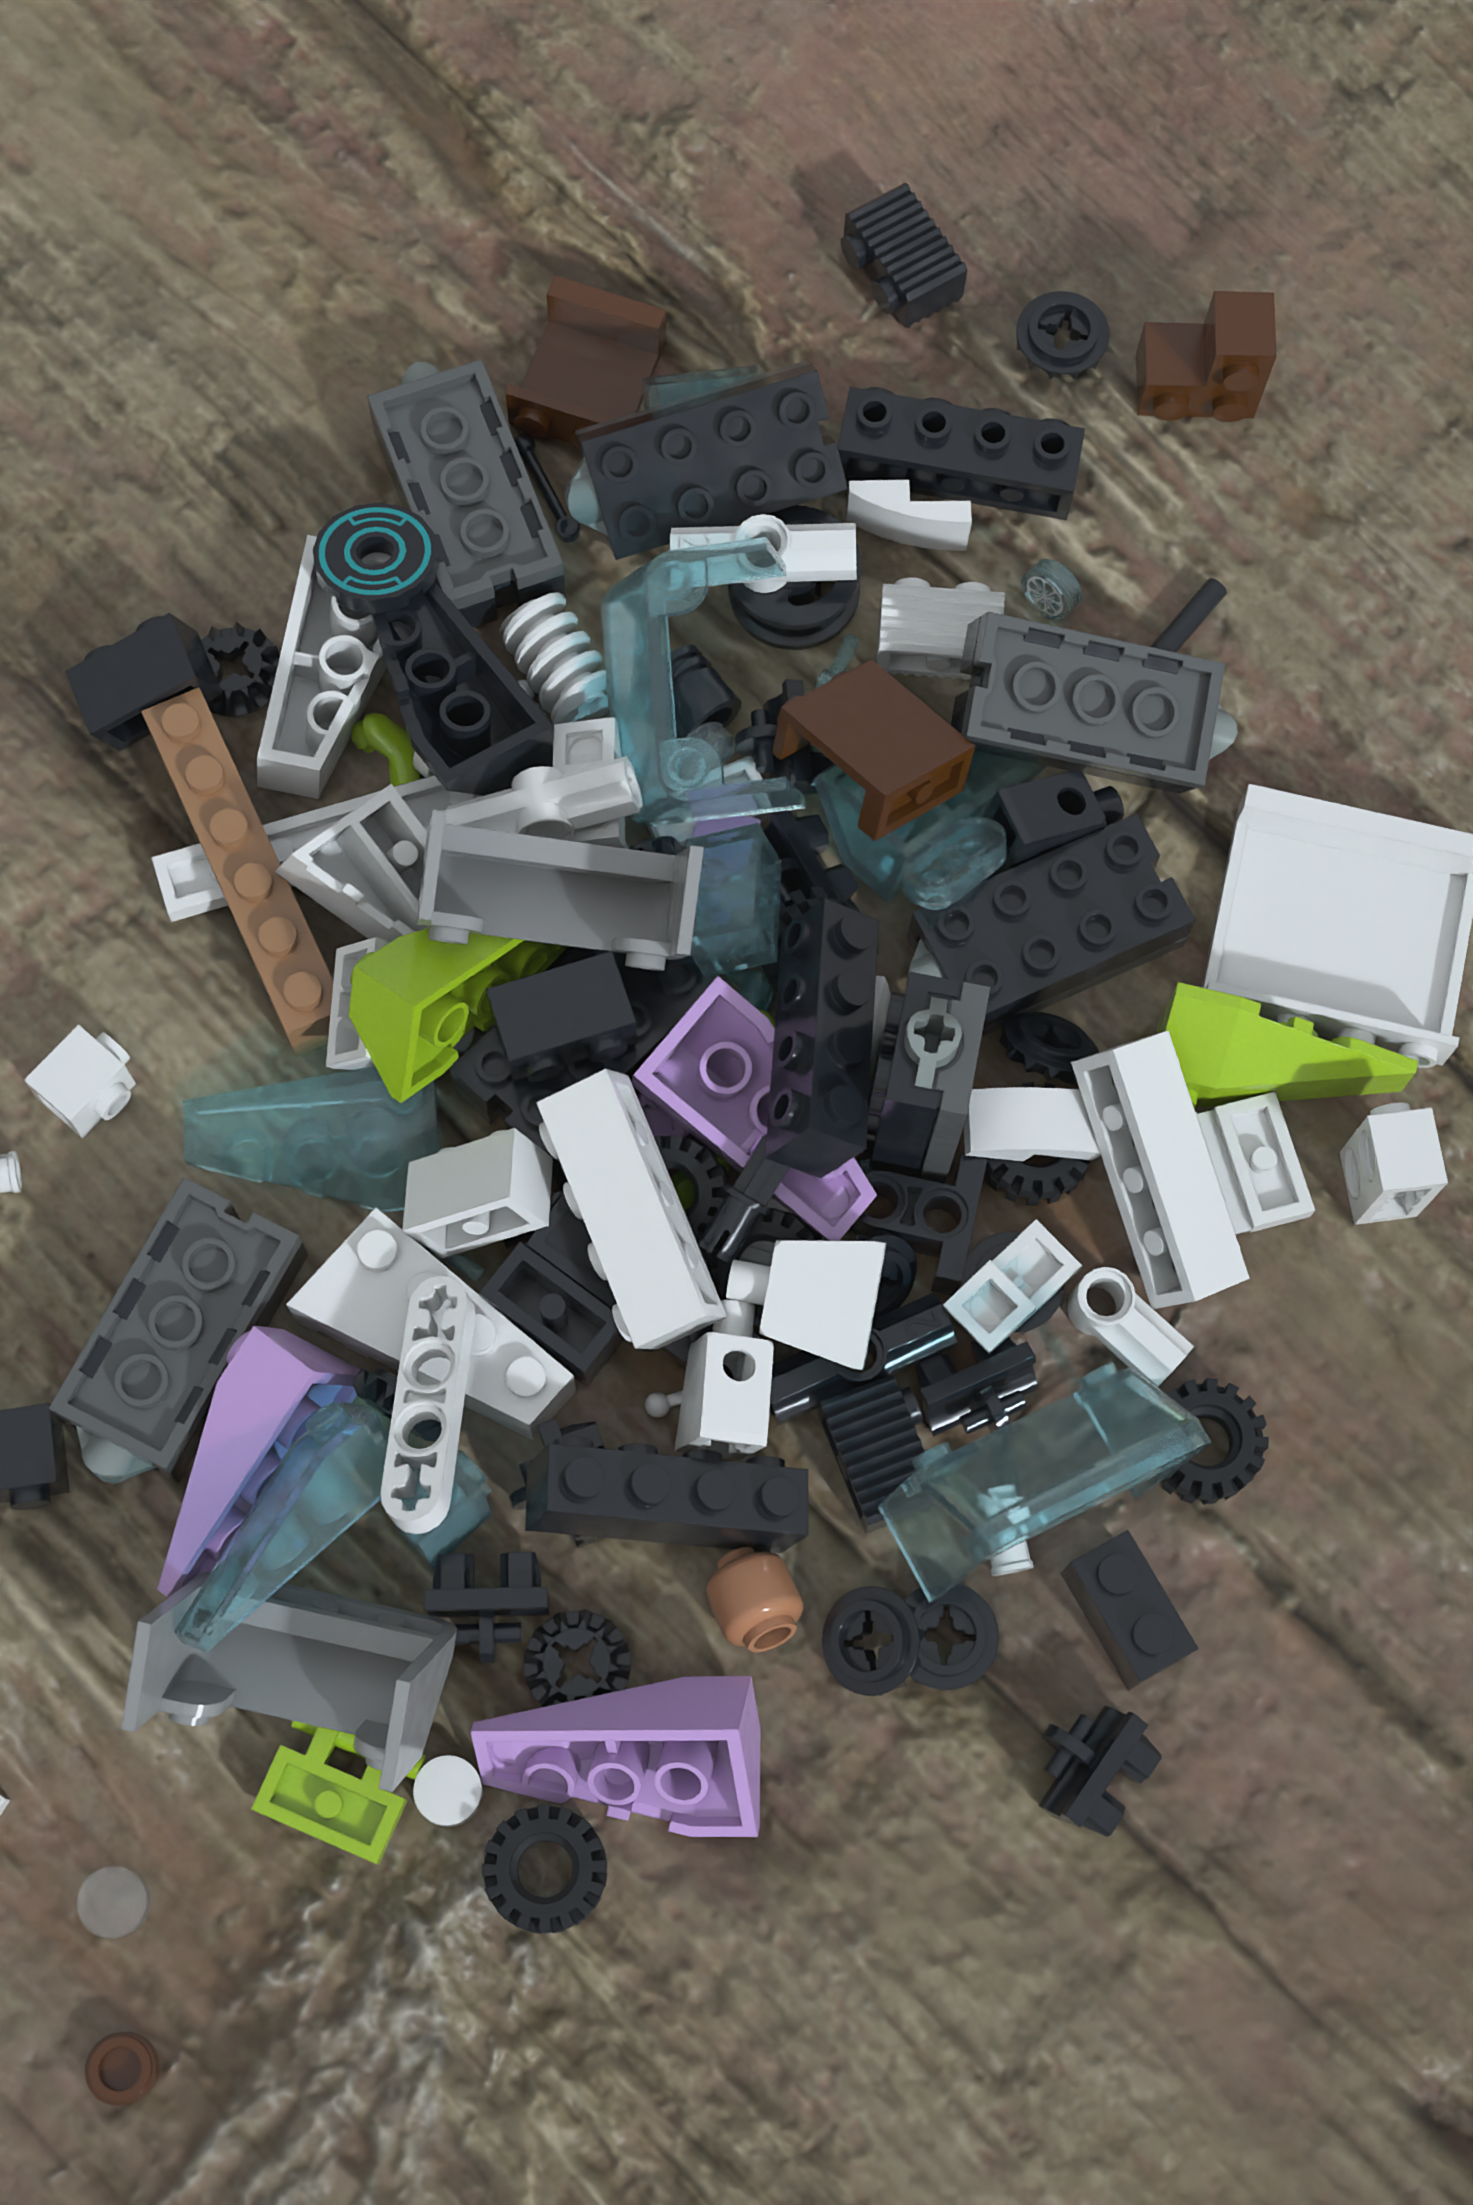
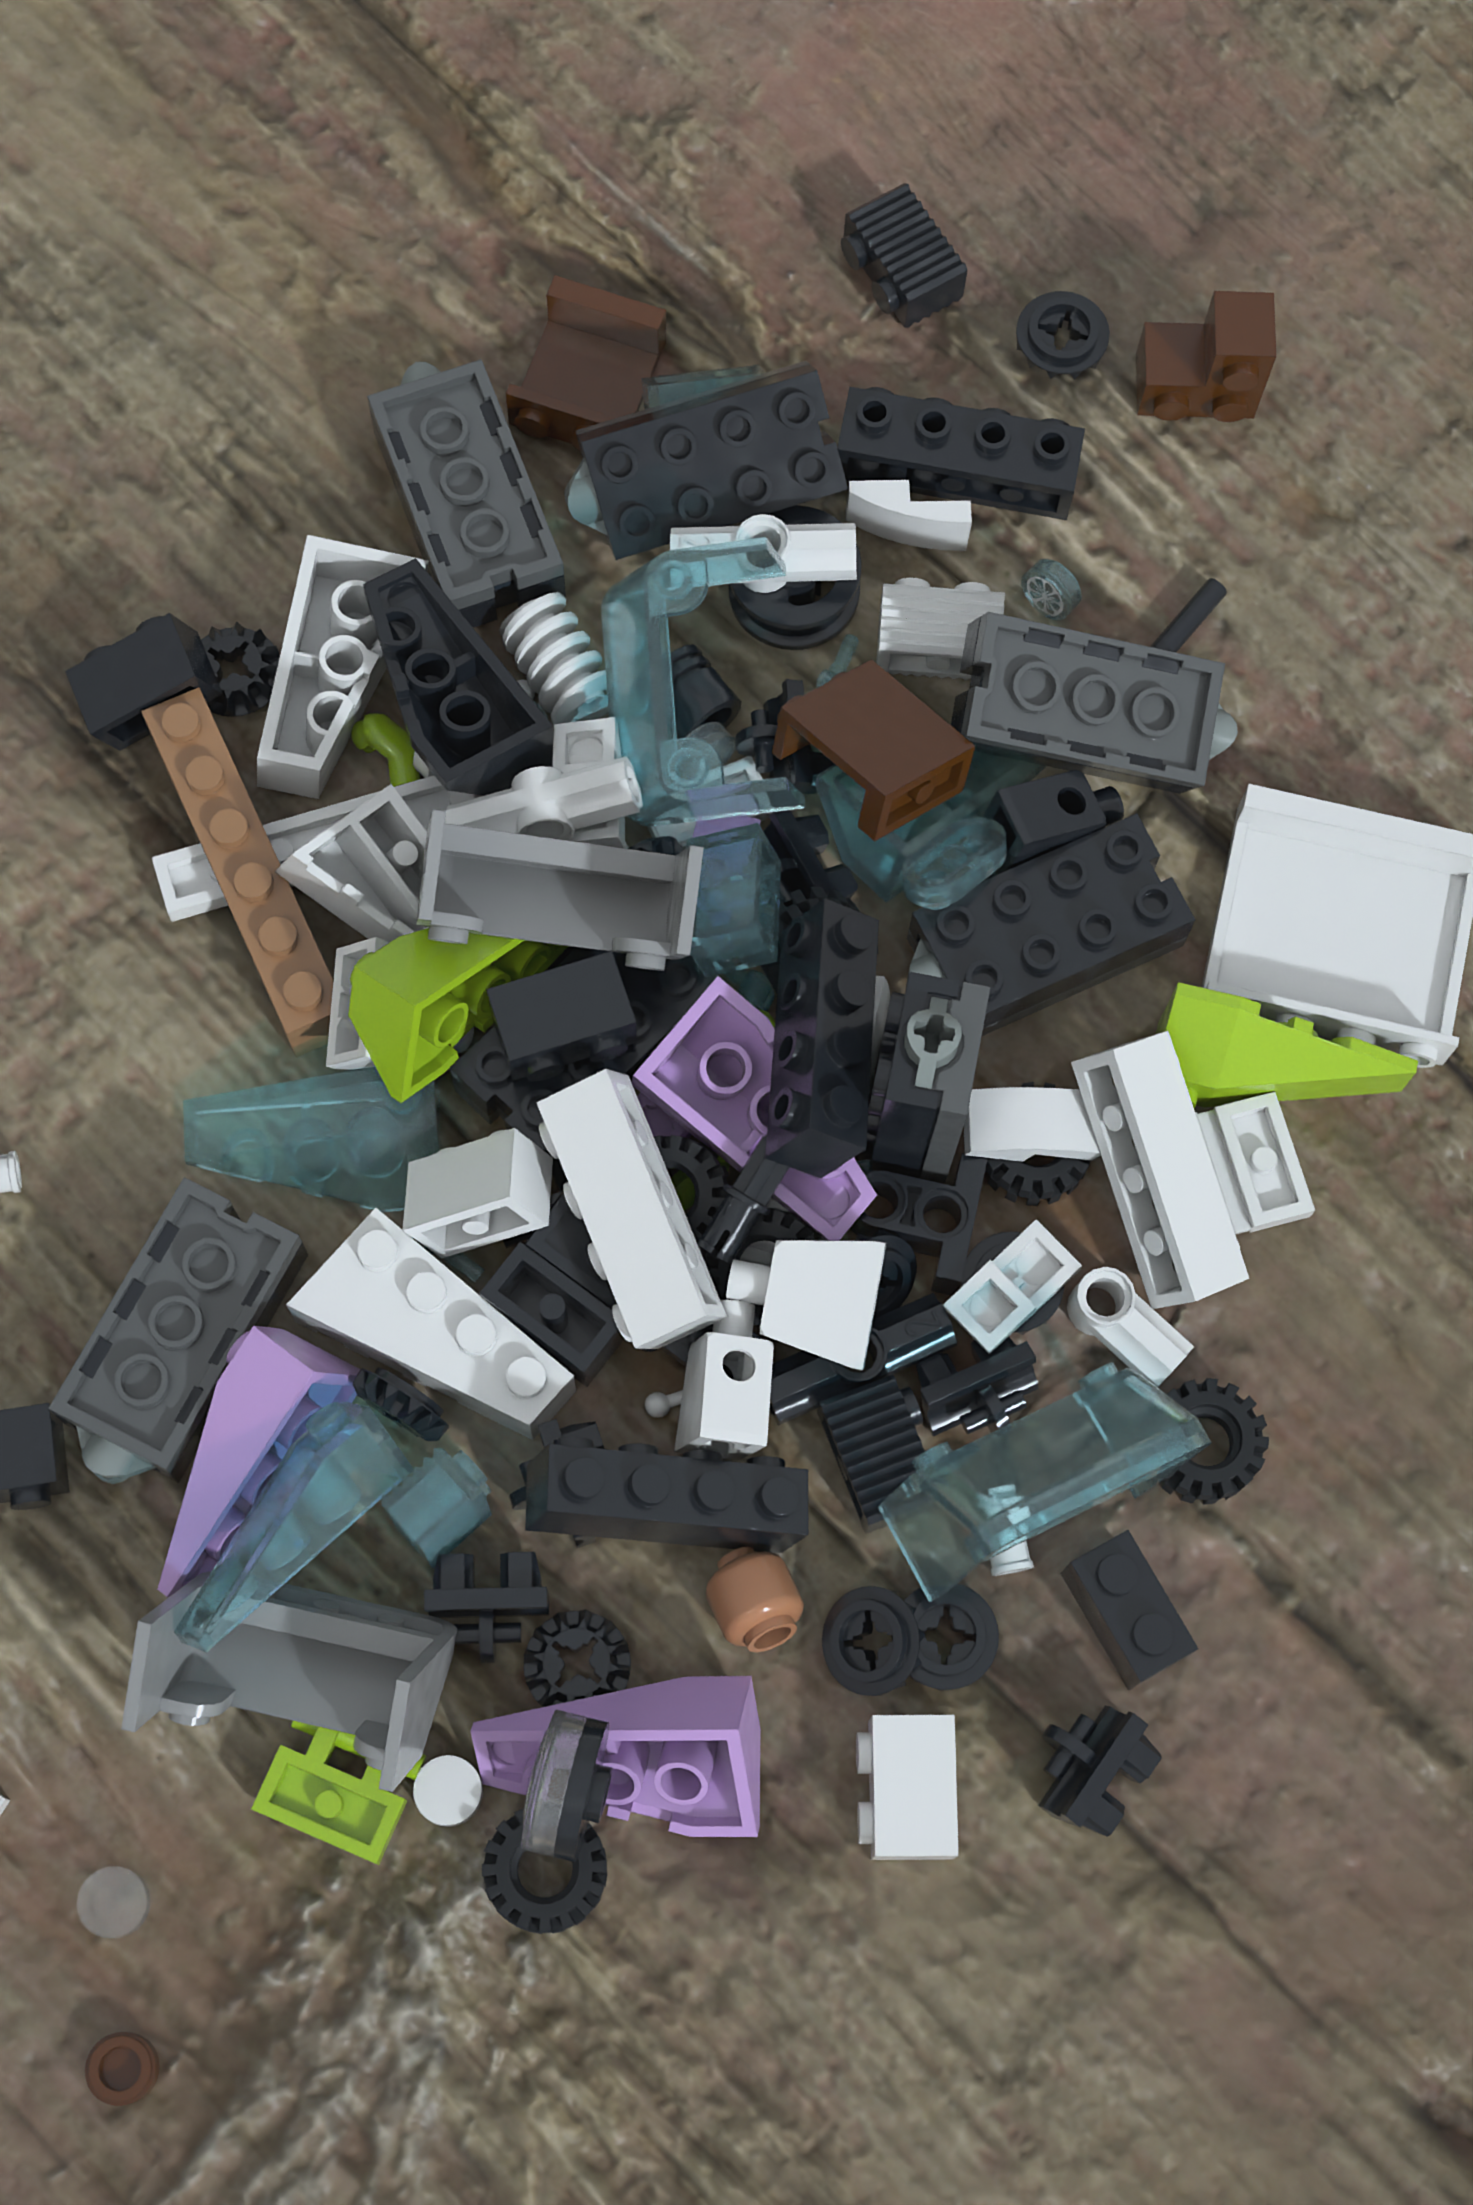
(83, 1080): white brick -> none
(372, 530): black tile -> none
(422, 1402): white beam -> none
(566, 1786): none -> piece
(567, 527): black hinge -> none
(909, 1787): none -> white brick
(1046, 1044): black gear -> none
(1393, 1164): white brick -> none

